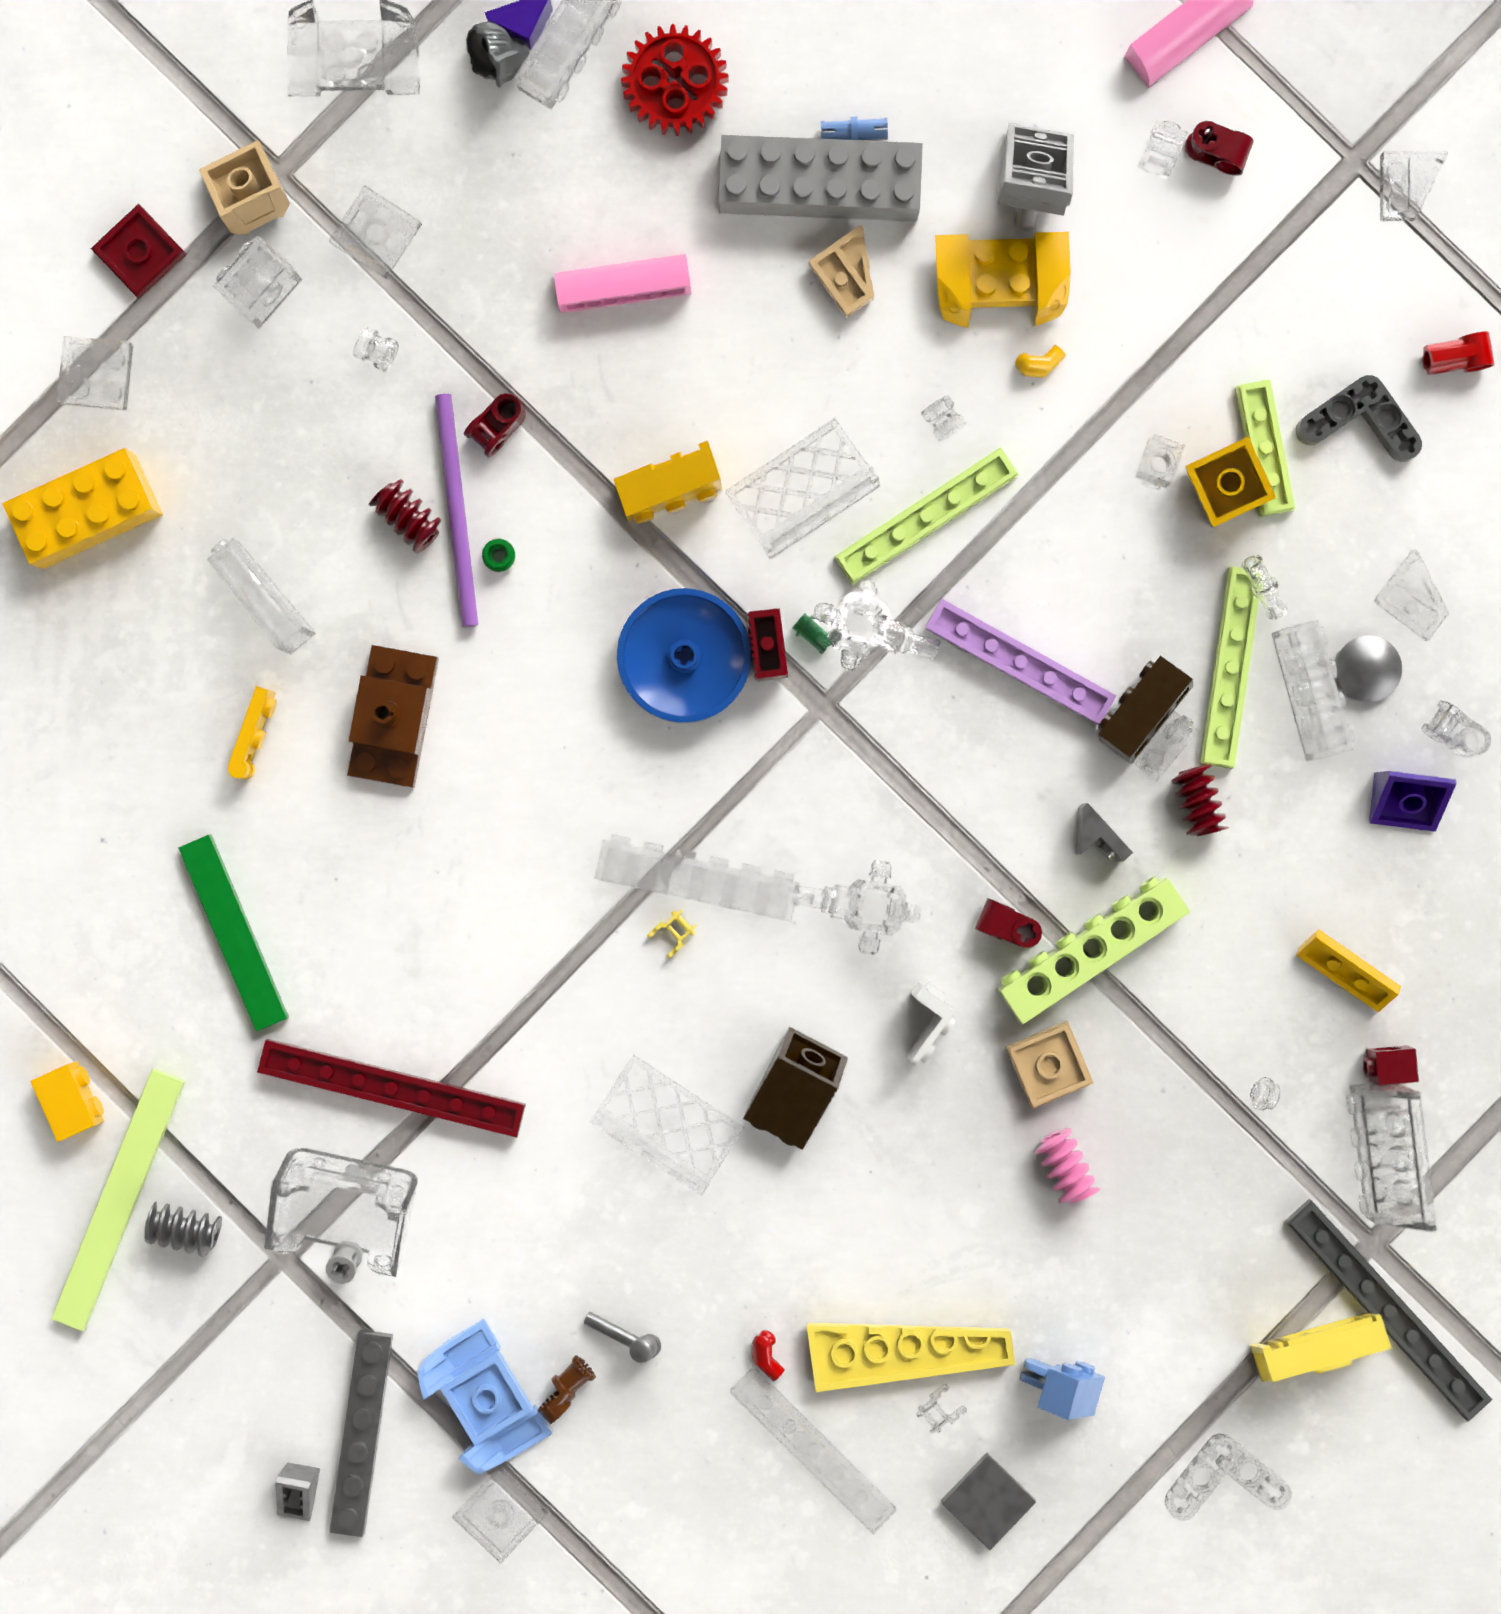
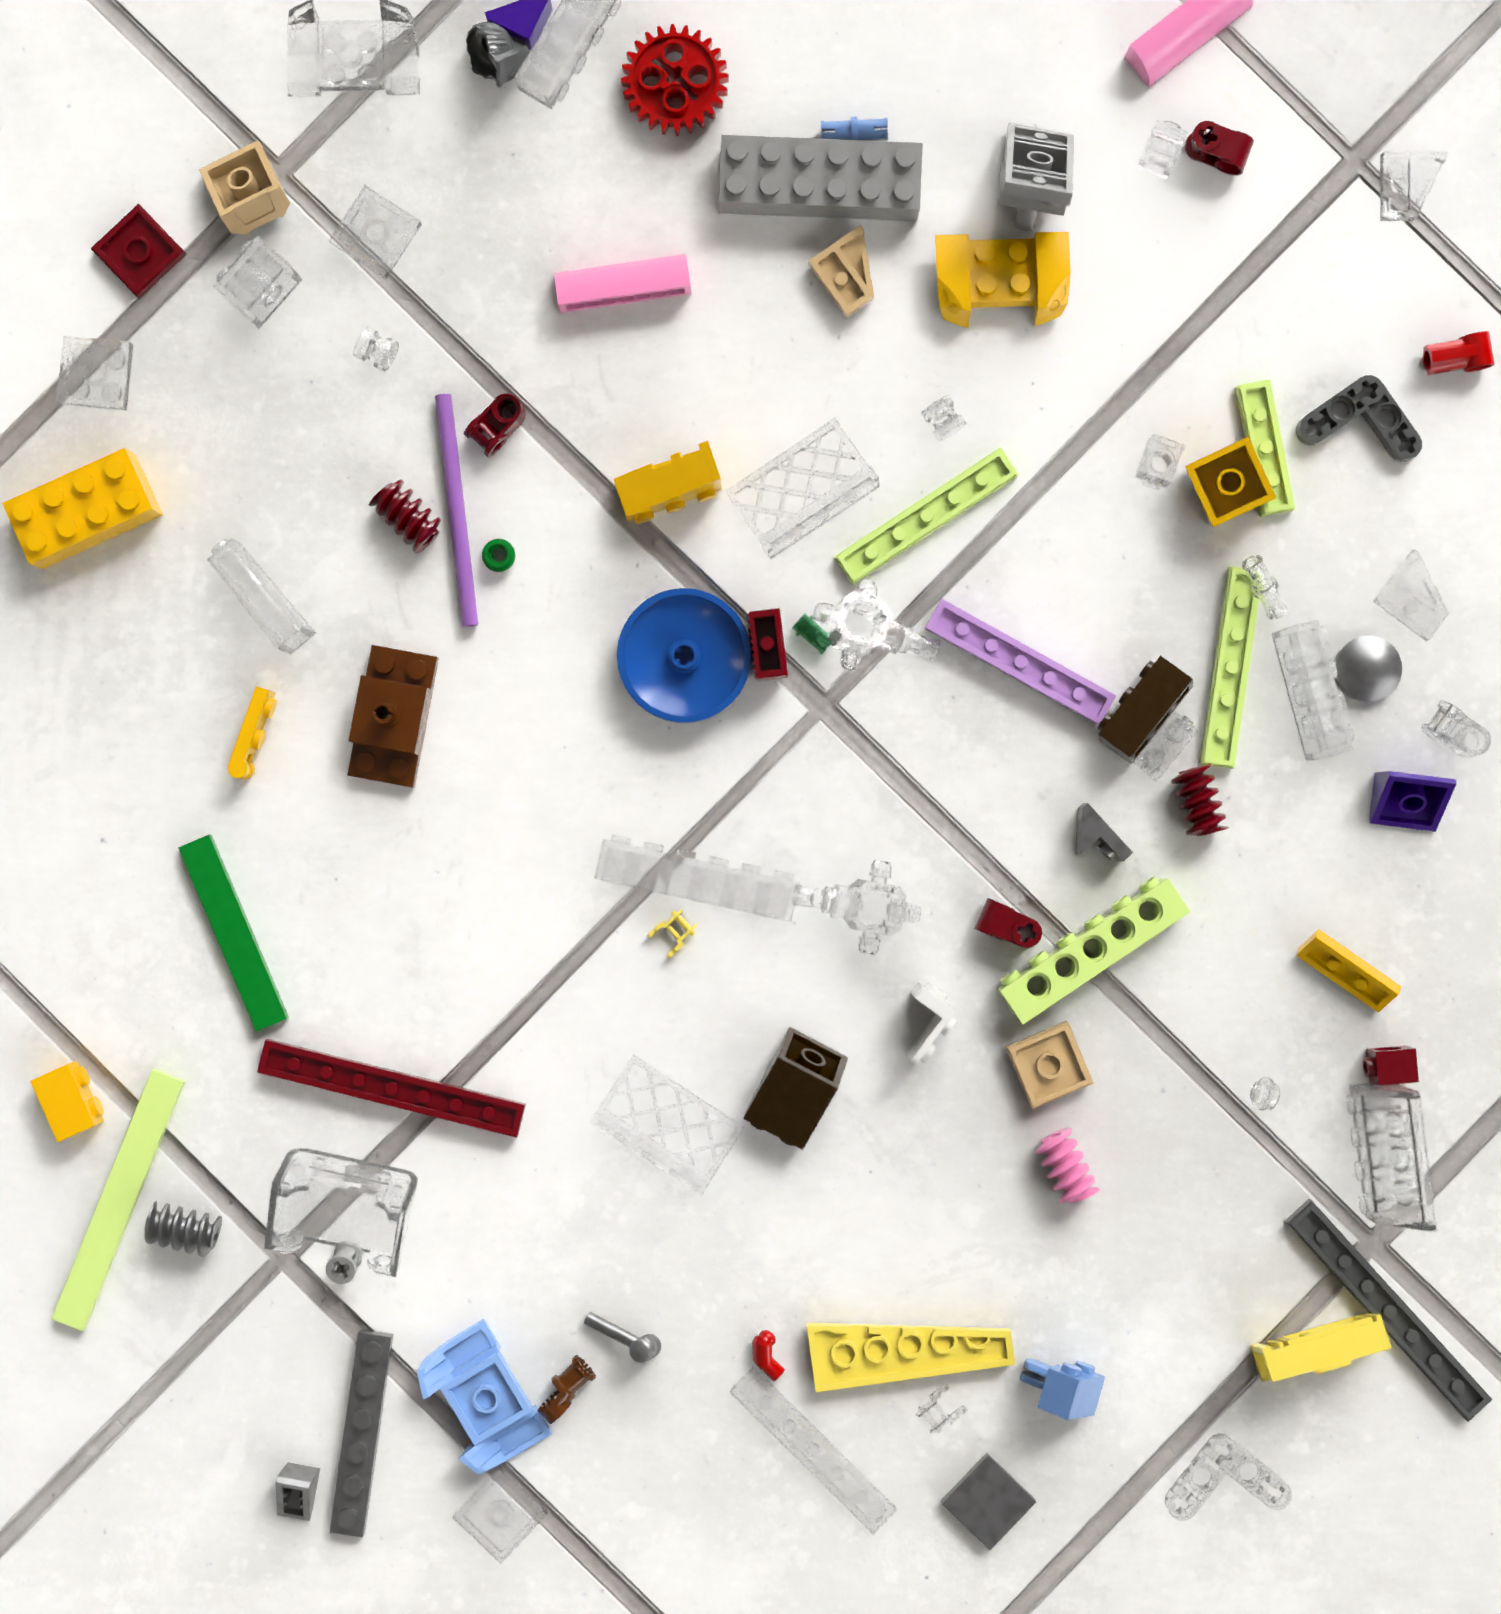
(1037, 365): yellow arm -> none

